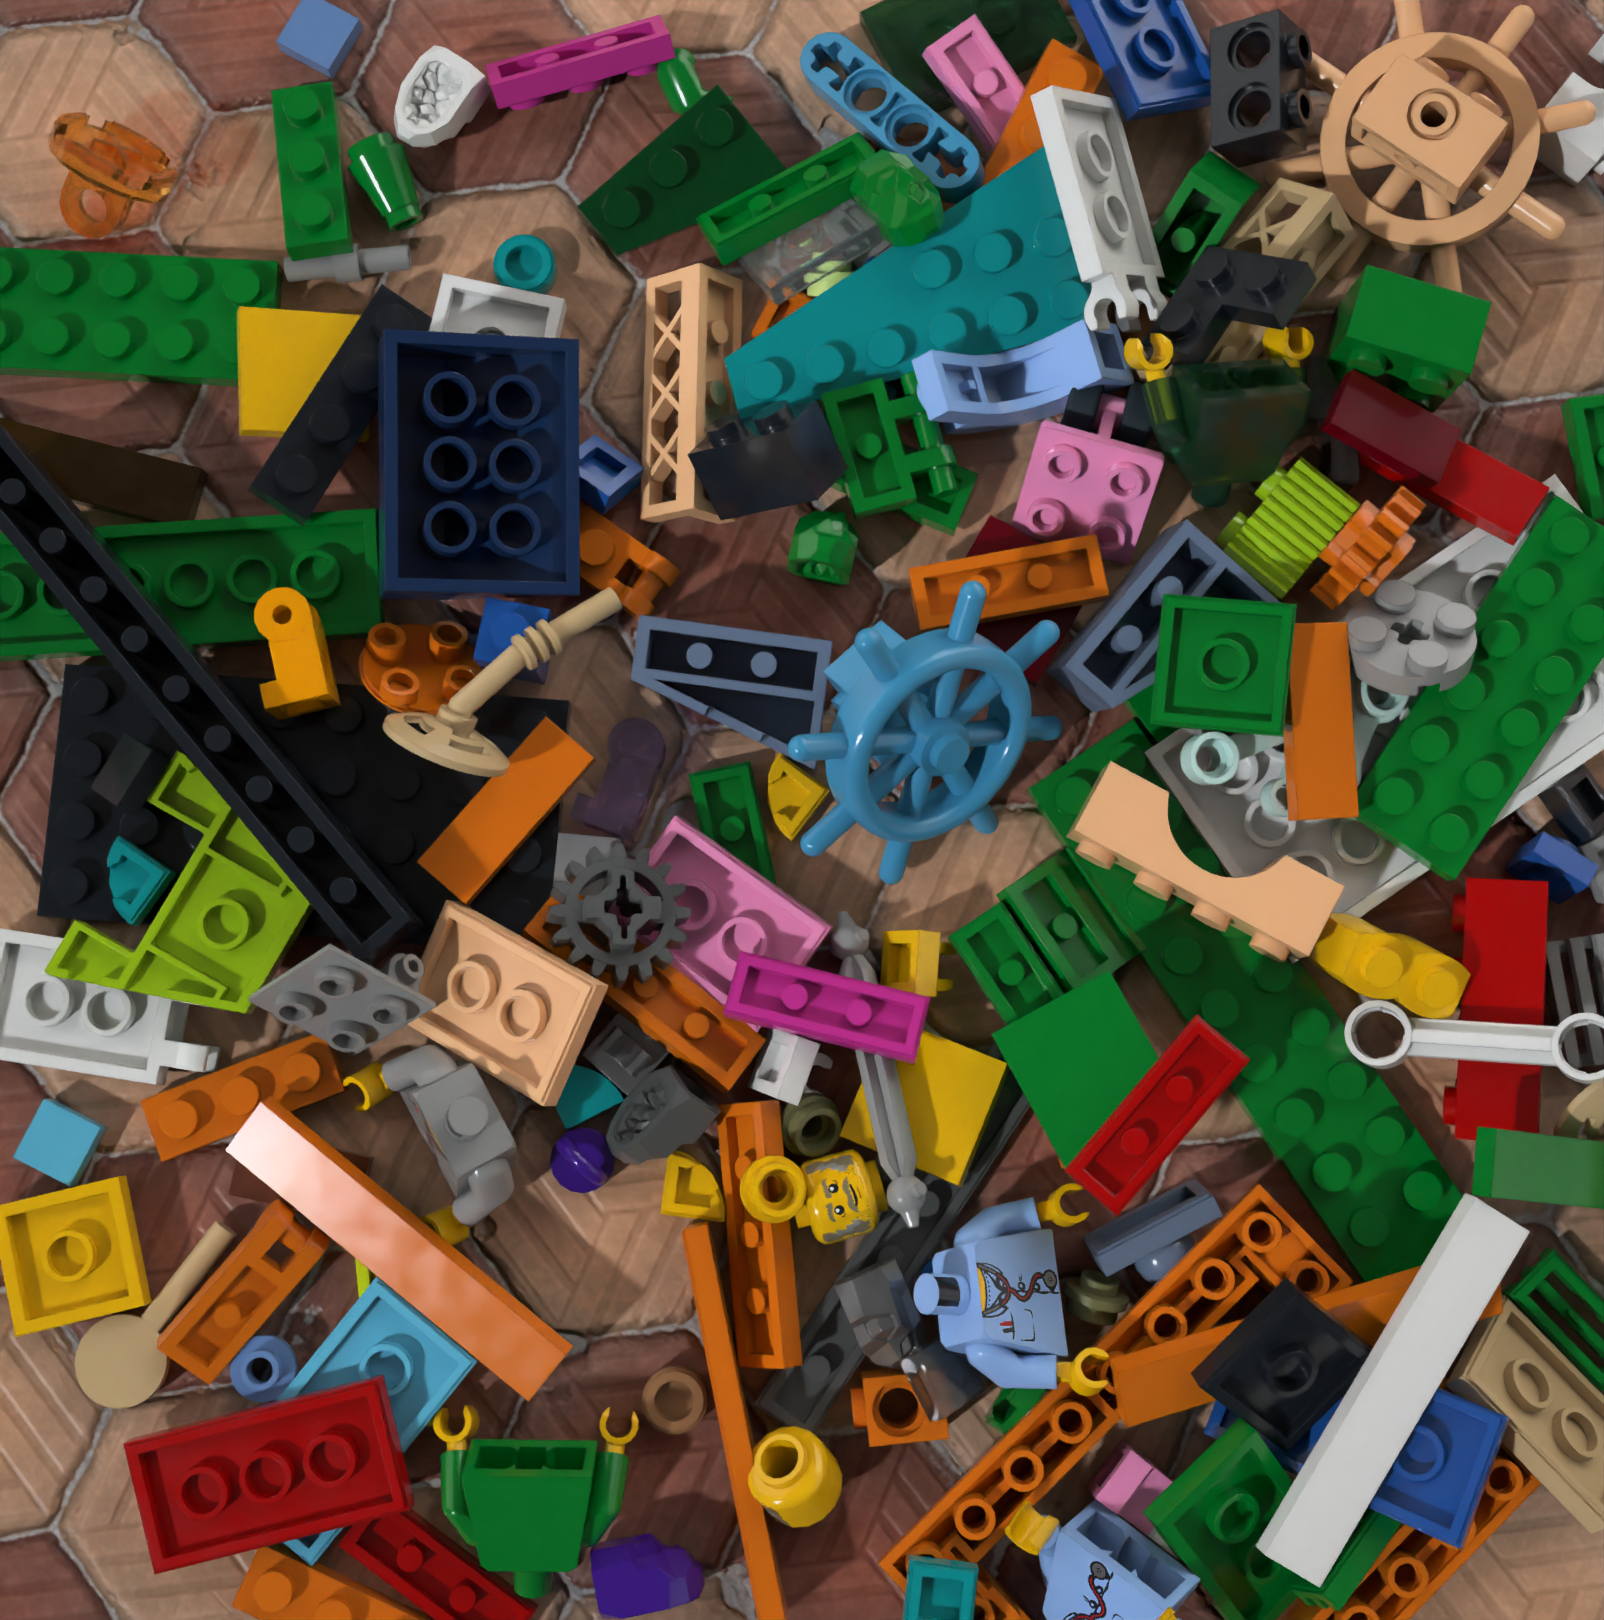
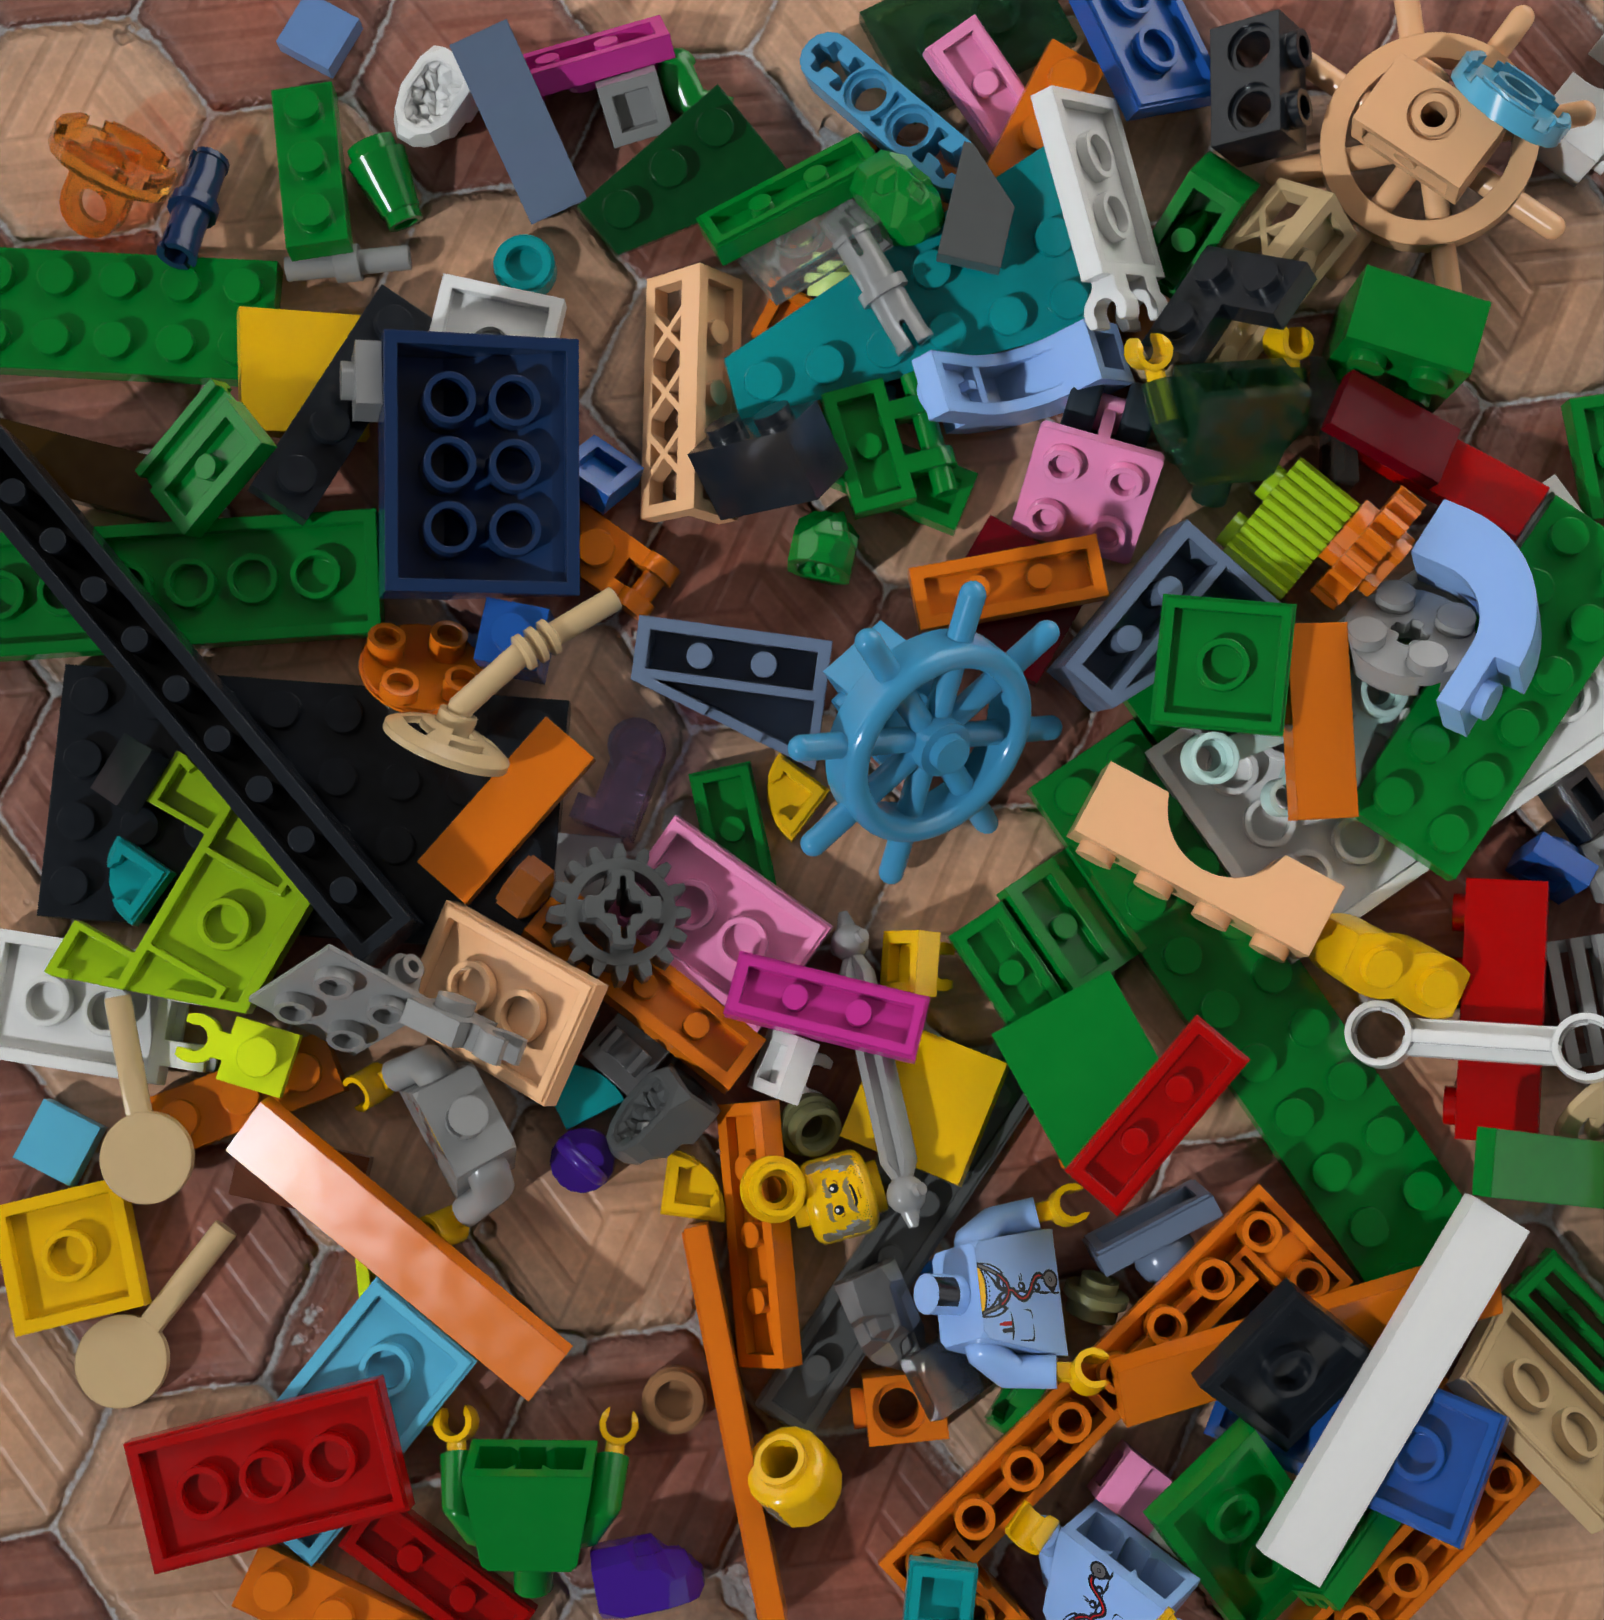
(148, 1151): none -> tan piece
(193, 208): none -> dark blue pin
(205, 458): none -> green plate
(242, 1293): orange plate -> none
(250, 1056): none -> neon yellow plate
(280, 1356): medium blue plate -> none
(298, 655): light orange leg -> none
(363, 381): none -> light grey plate
(454, 1023): none -> light grey plate
(518, 121): none -> sand blue tile
(527, 888): none -> dark orange tile
(633, 106): none -> light grey plate
(882, 289): none -> light grey pin
(976, 217): none -> dark grey tile
(1489, 573): none -> light blue arch
(1511, 99): none -> medium azure tile

